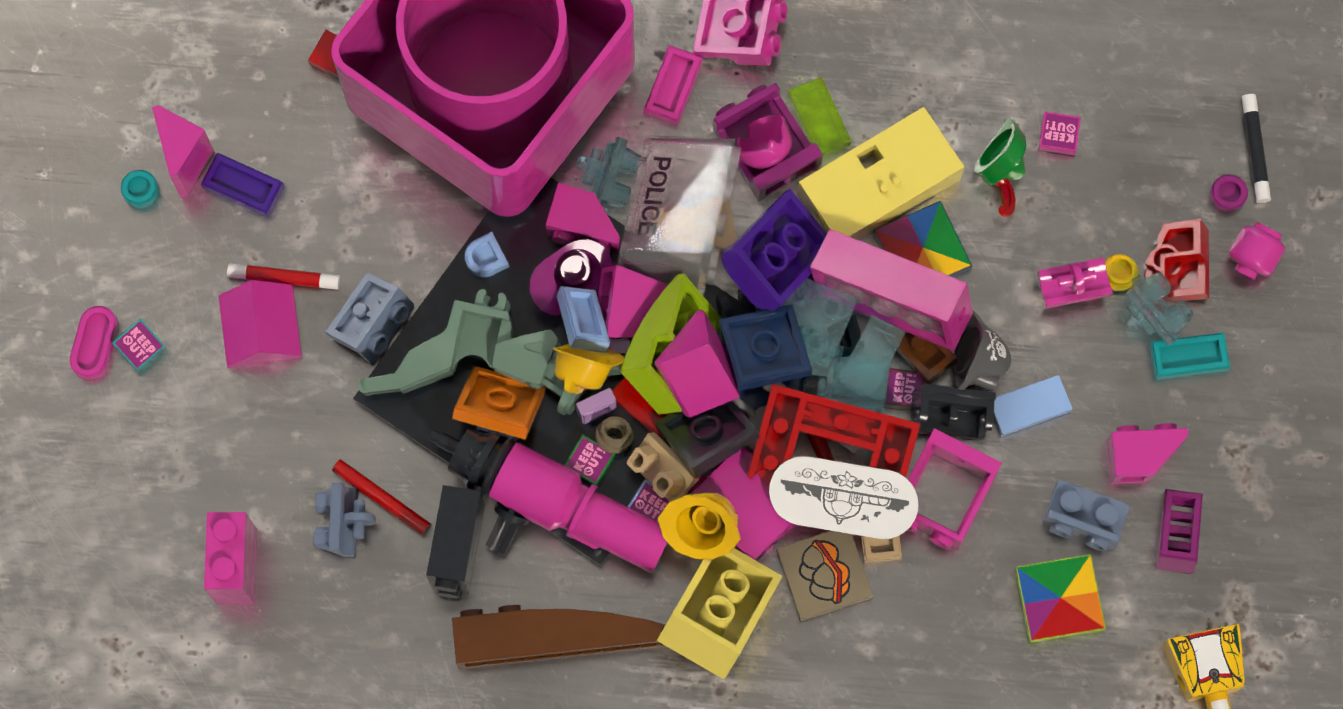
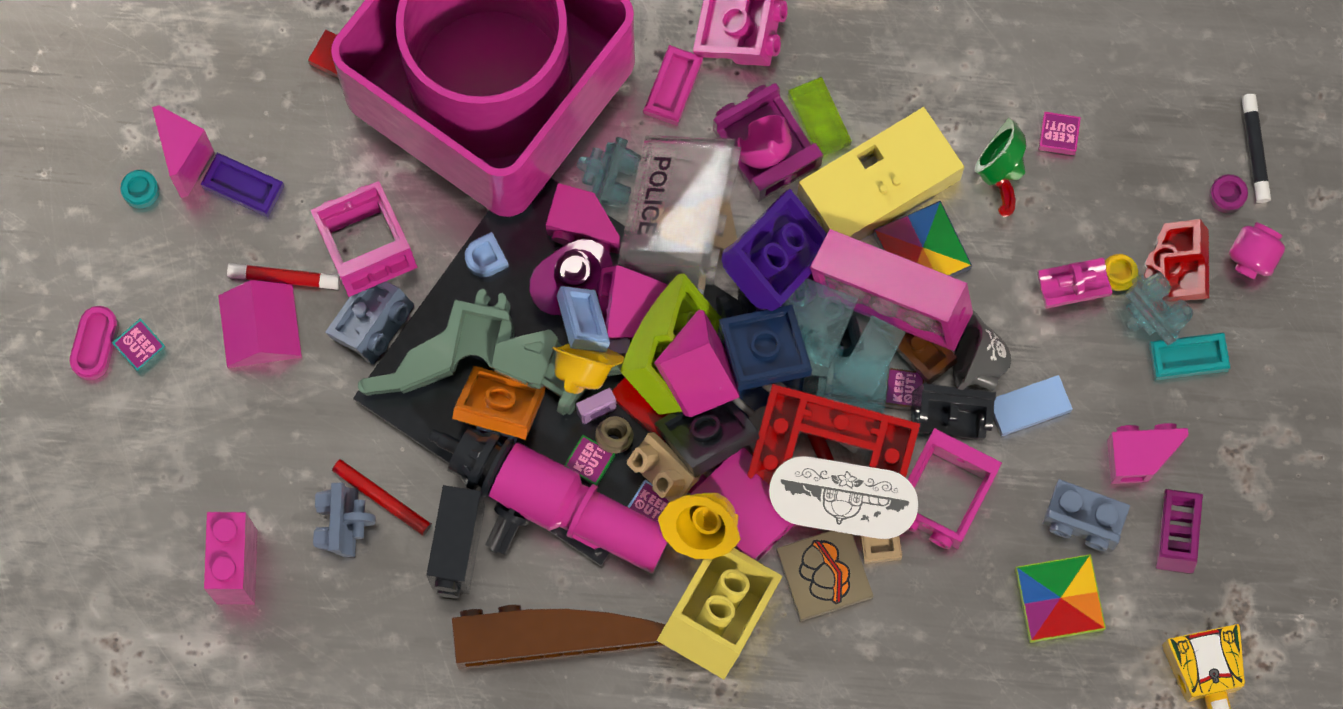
(377, 264): none -> dark pink window

